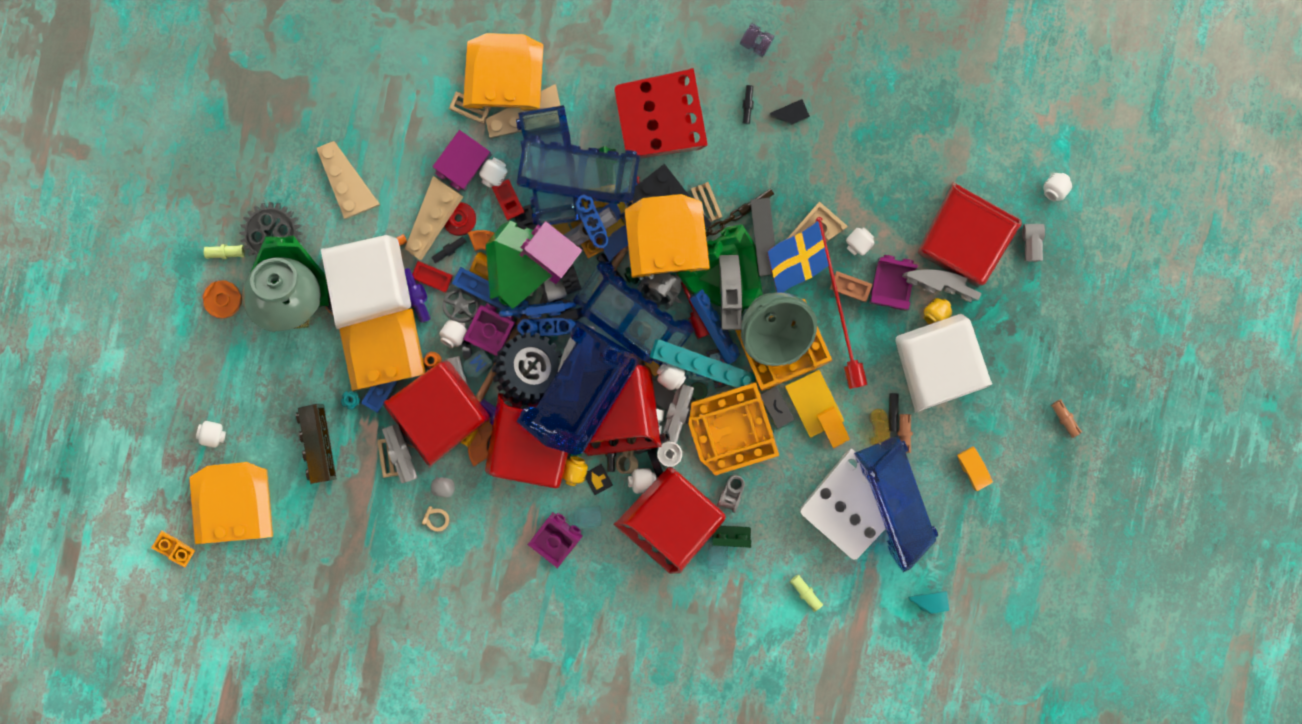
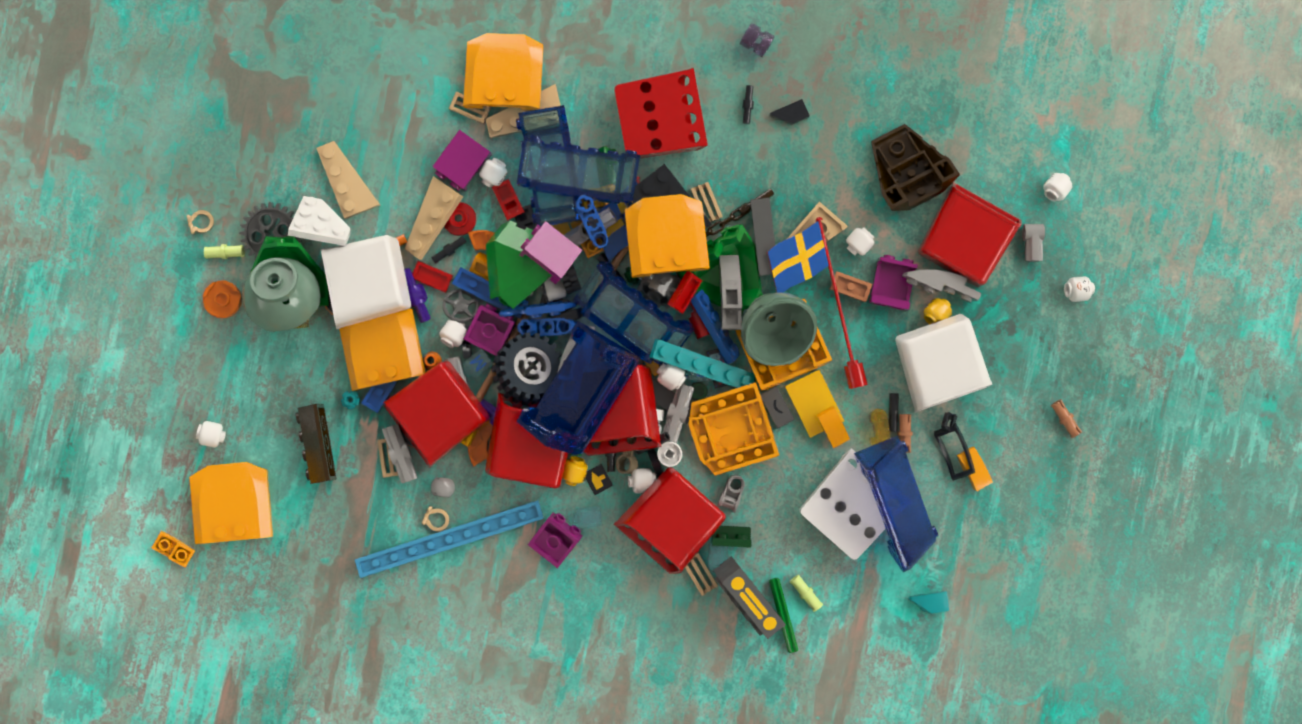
(195, 229): none -> tan piece
(318, 222): none -> white plate
(449, 539): none -> dark azure plate
(684, 292): none -> red tile
(708, 588): none -> tan tile
(748, 598): none -> dark grey brick
(782, 611): none -> green axle
(910, 169): none -> dark brown wedge
(948, 429): none -> black sword
(1079, 289): none -> white head

